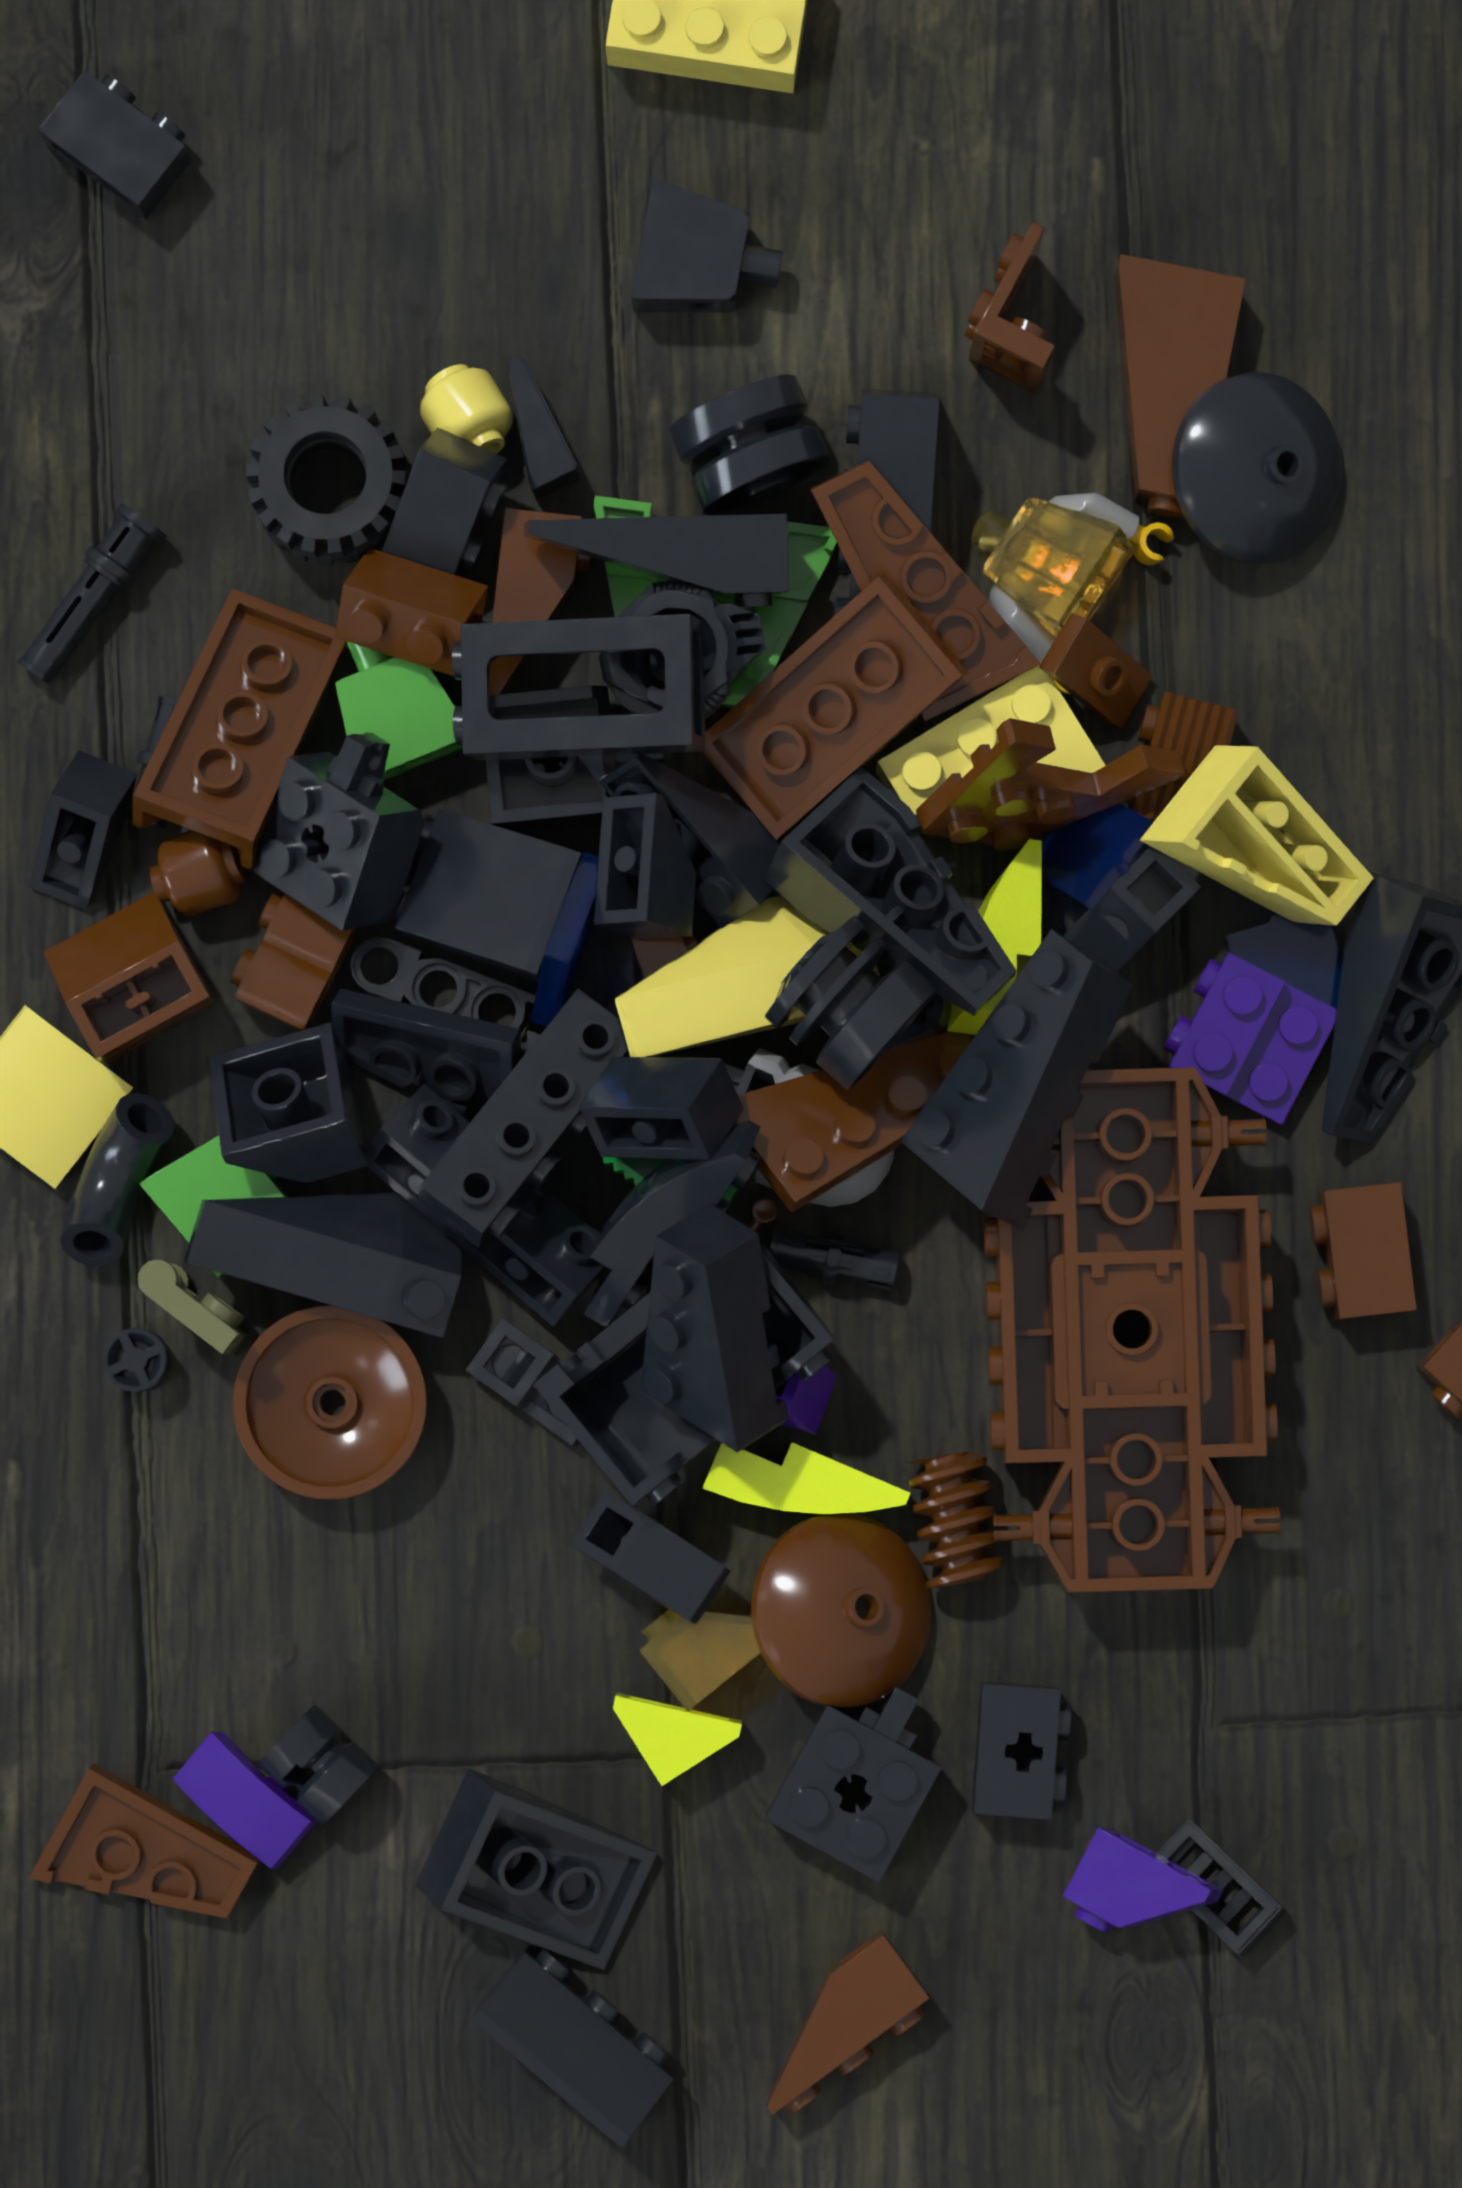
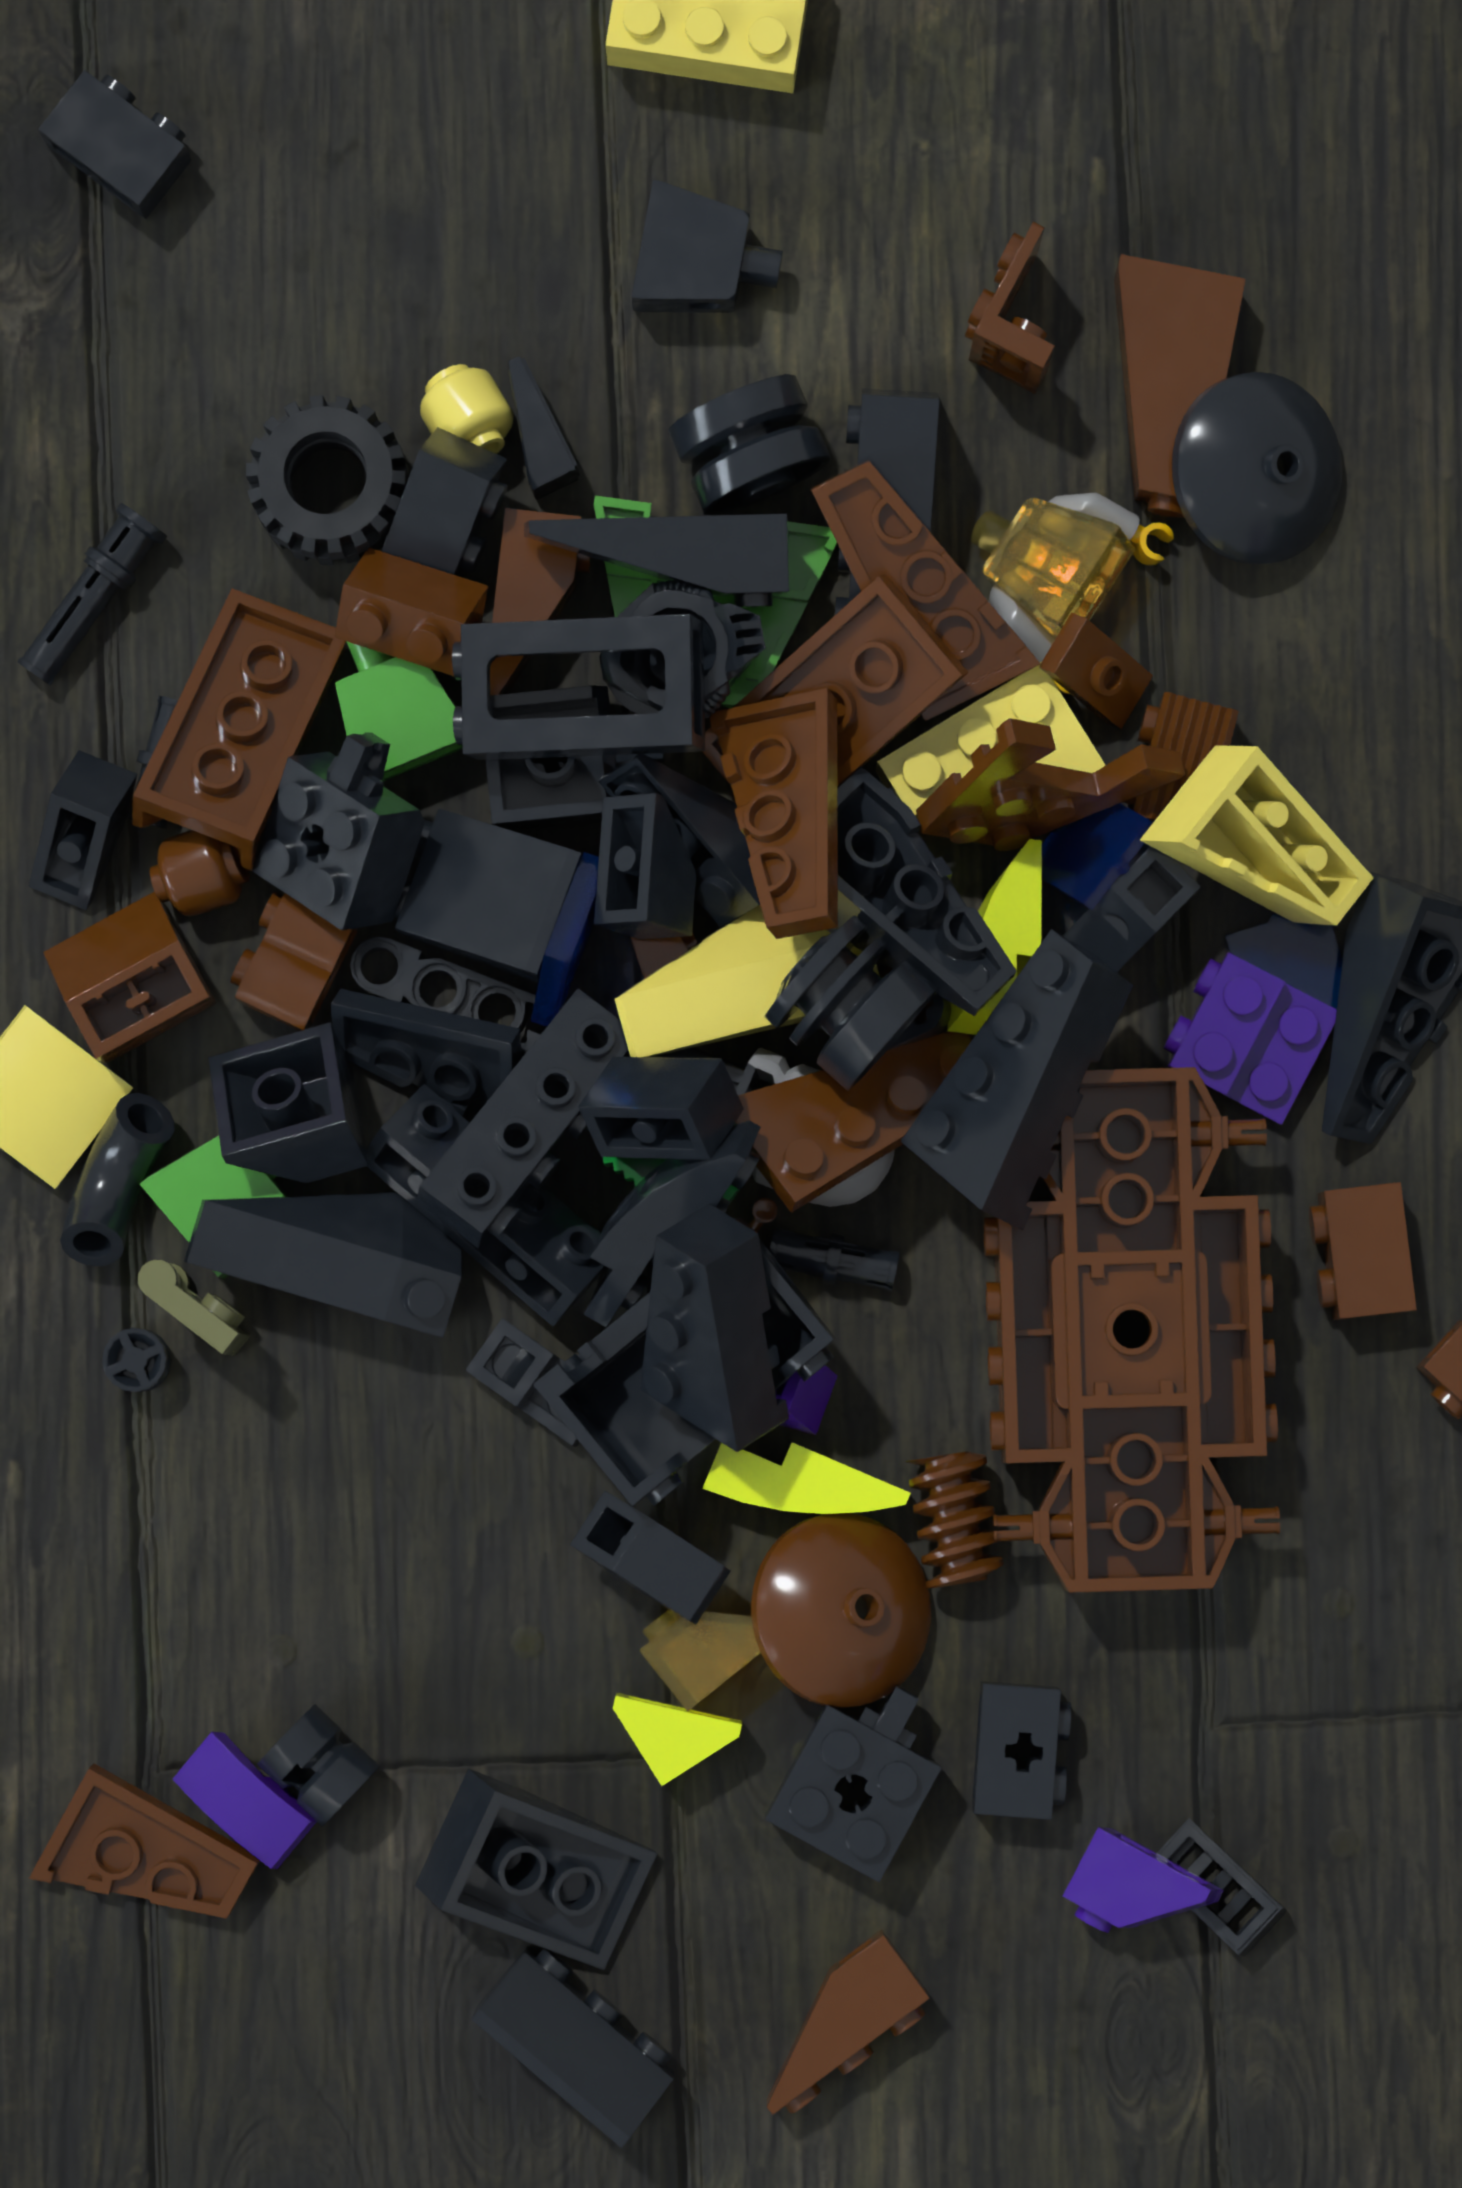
(283, 1391): reddish brown dish -> none
(785, 793): none -> reddish brown wing

